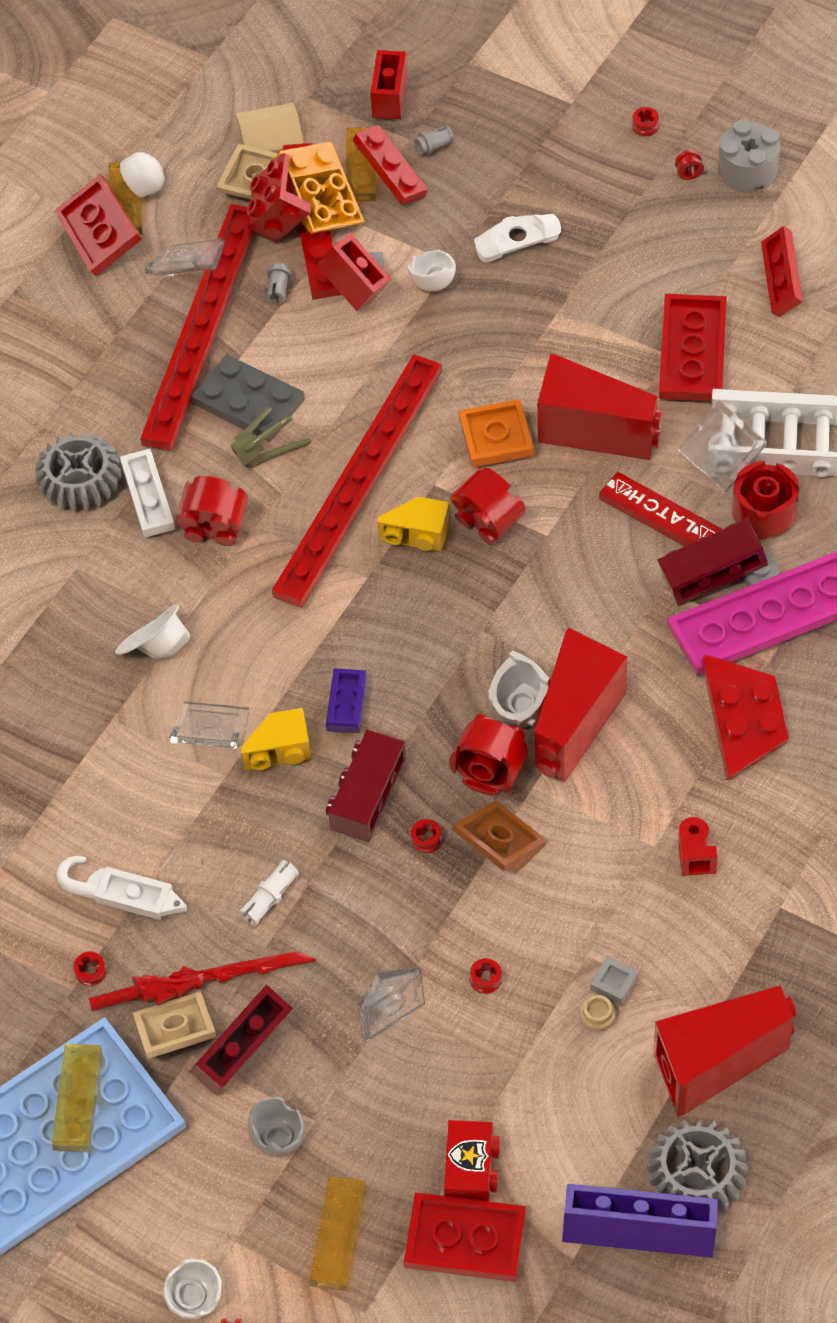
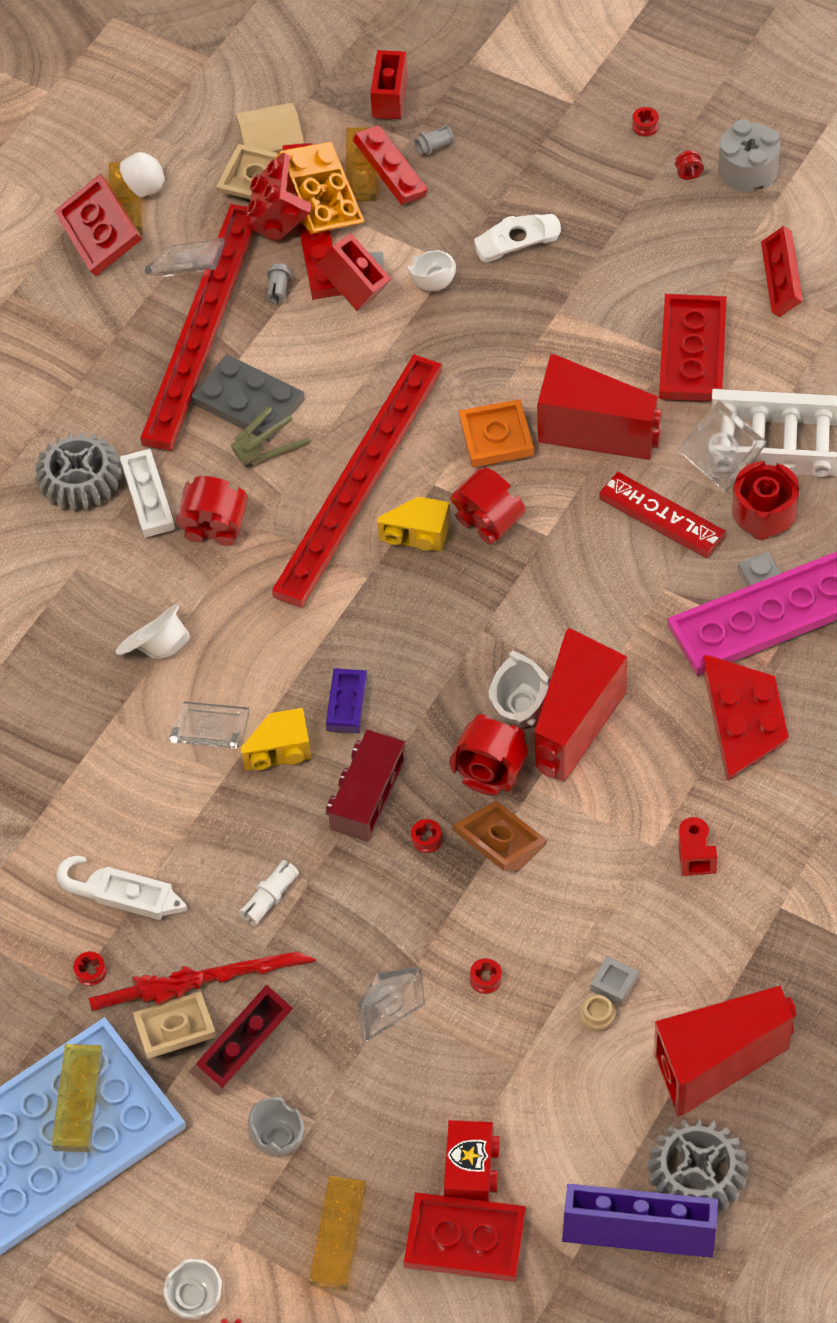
(712, 561): dark red brick -> none

